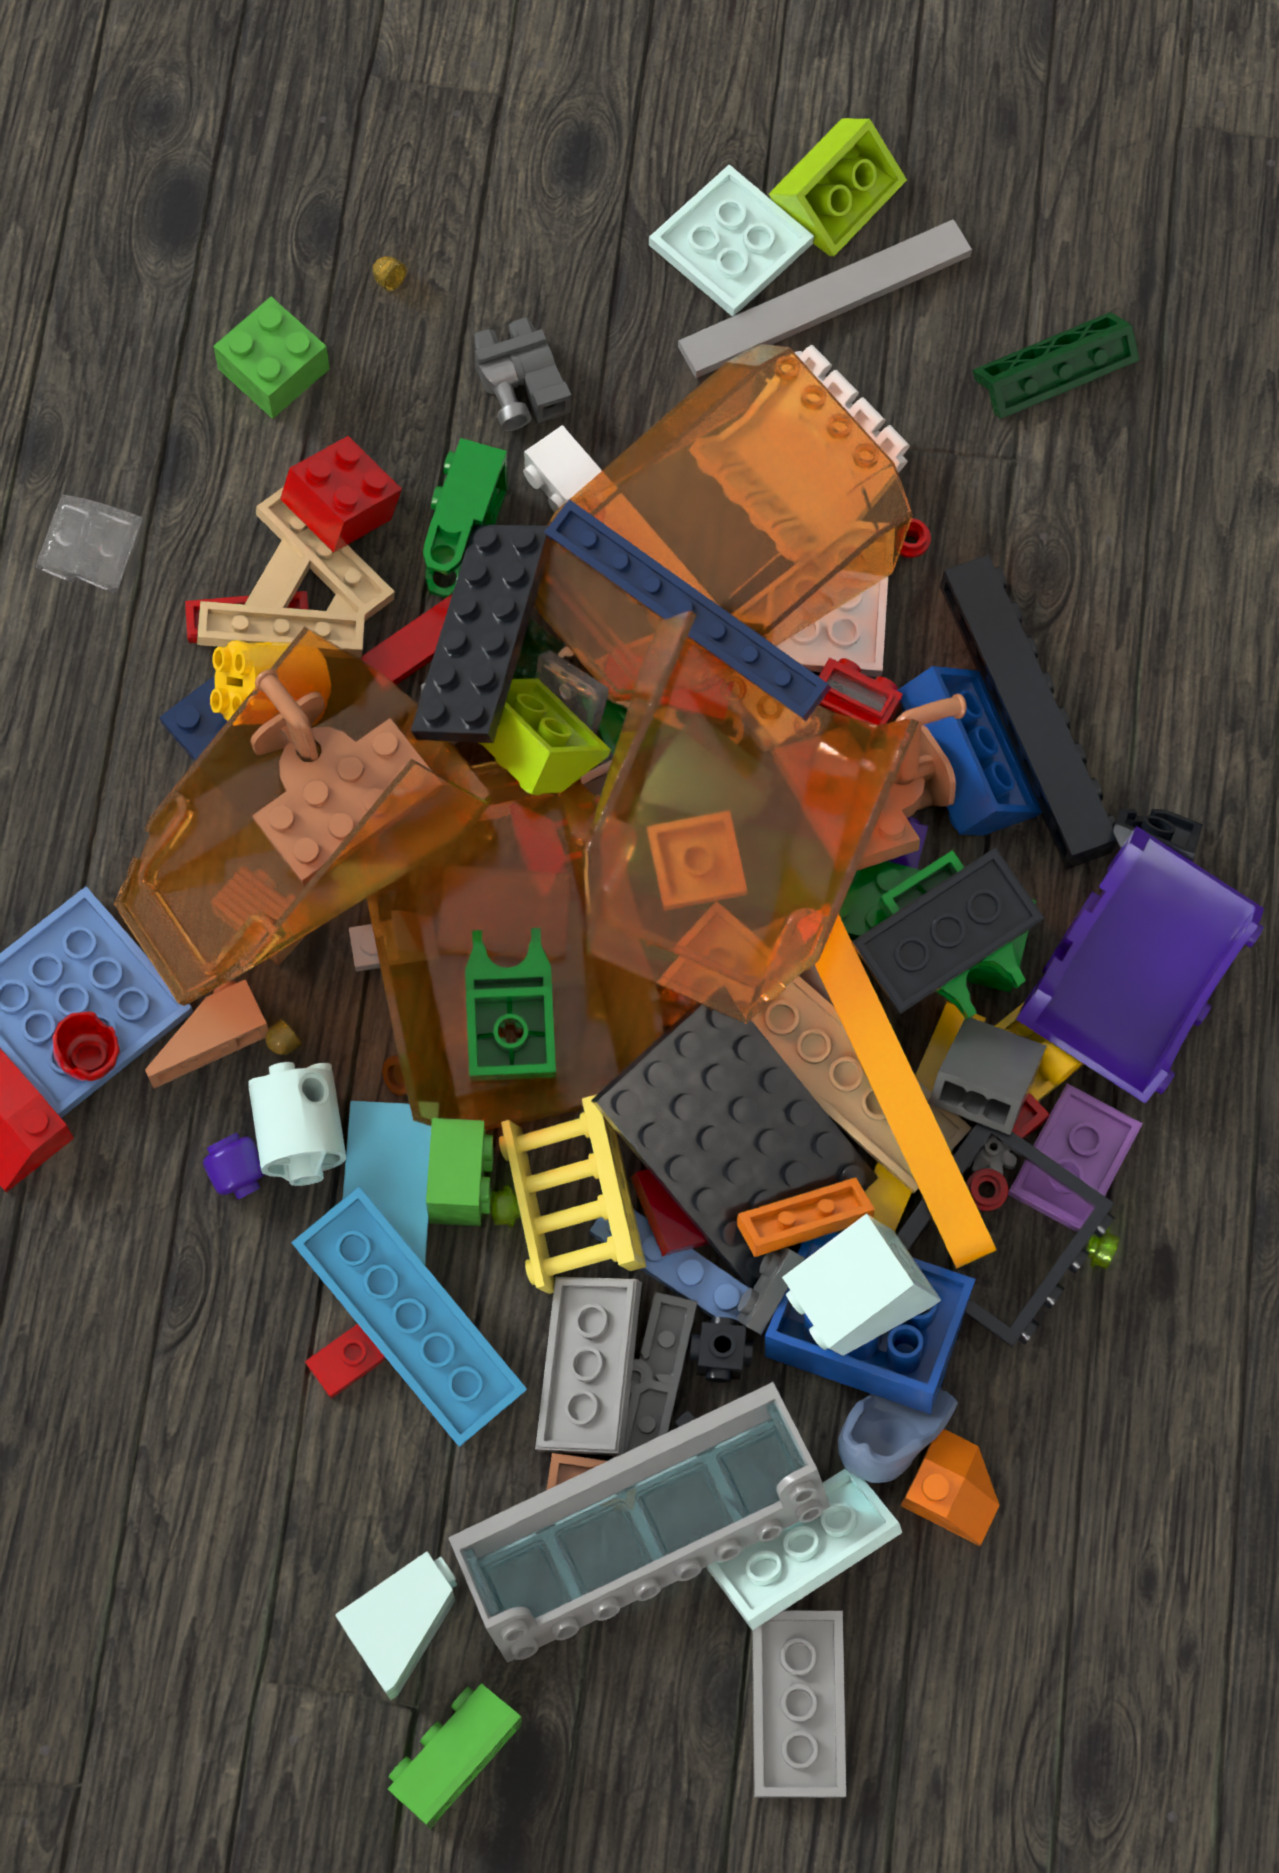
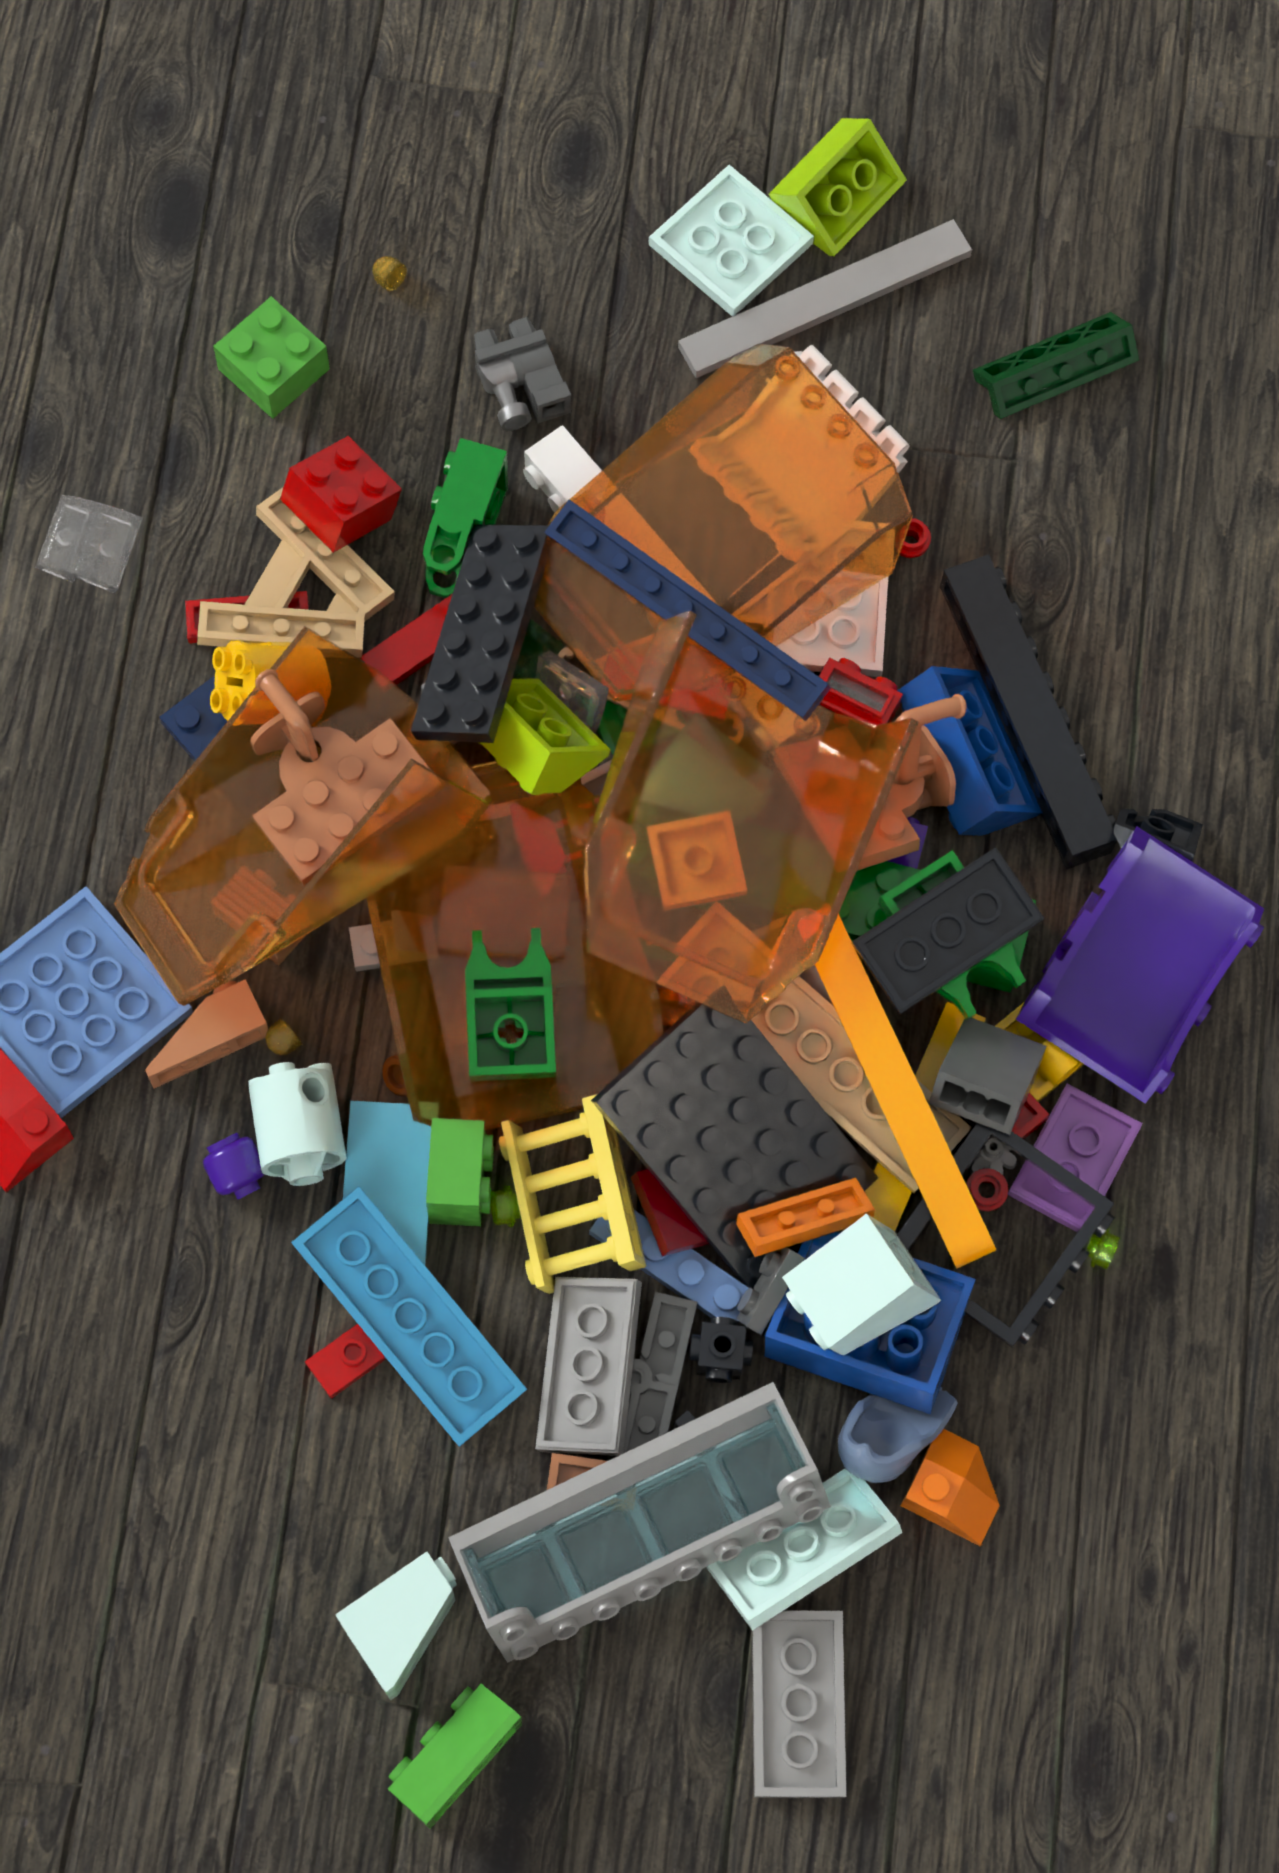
(85, 1046): red hair -> none

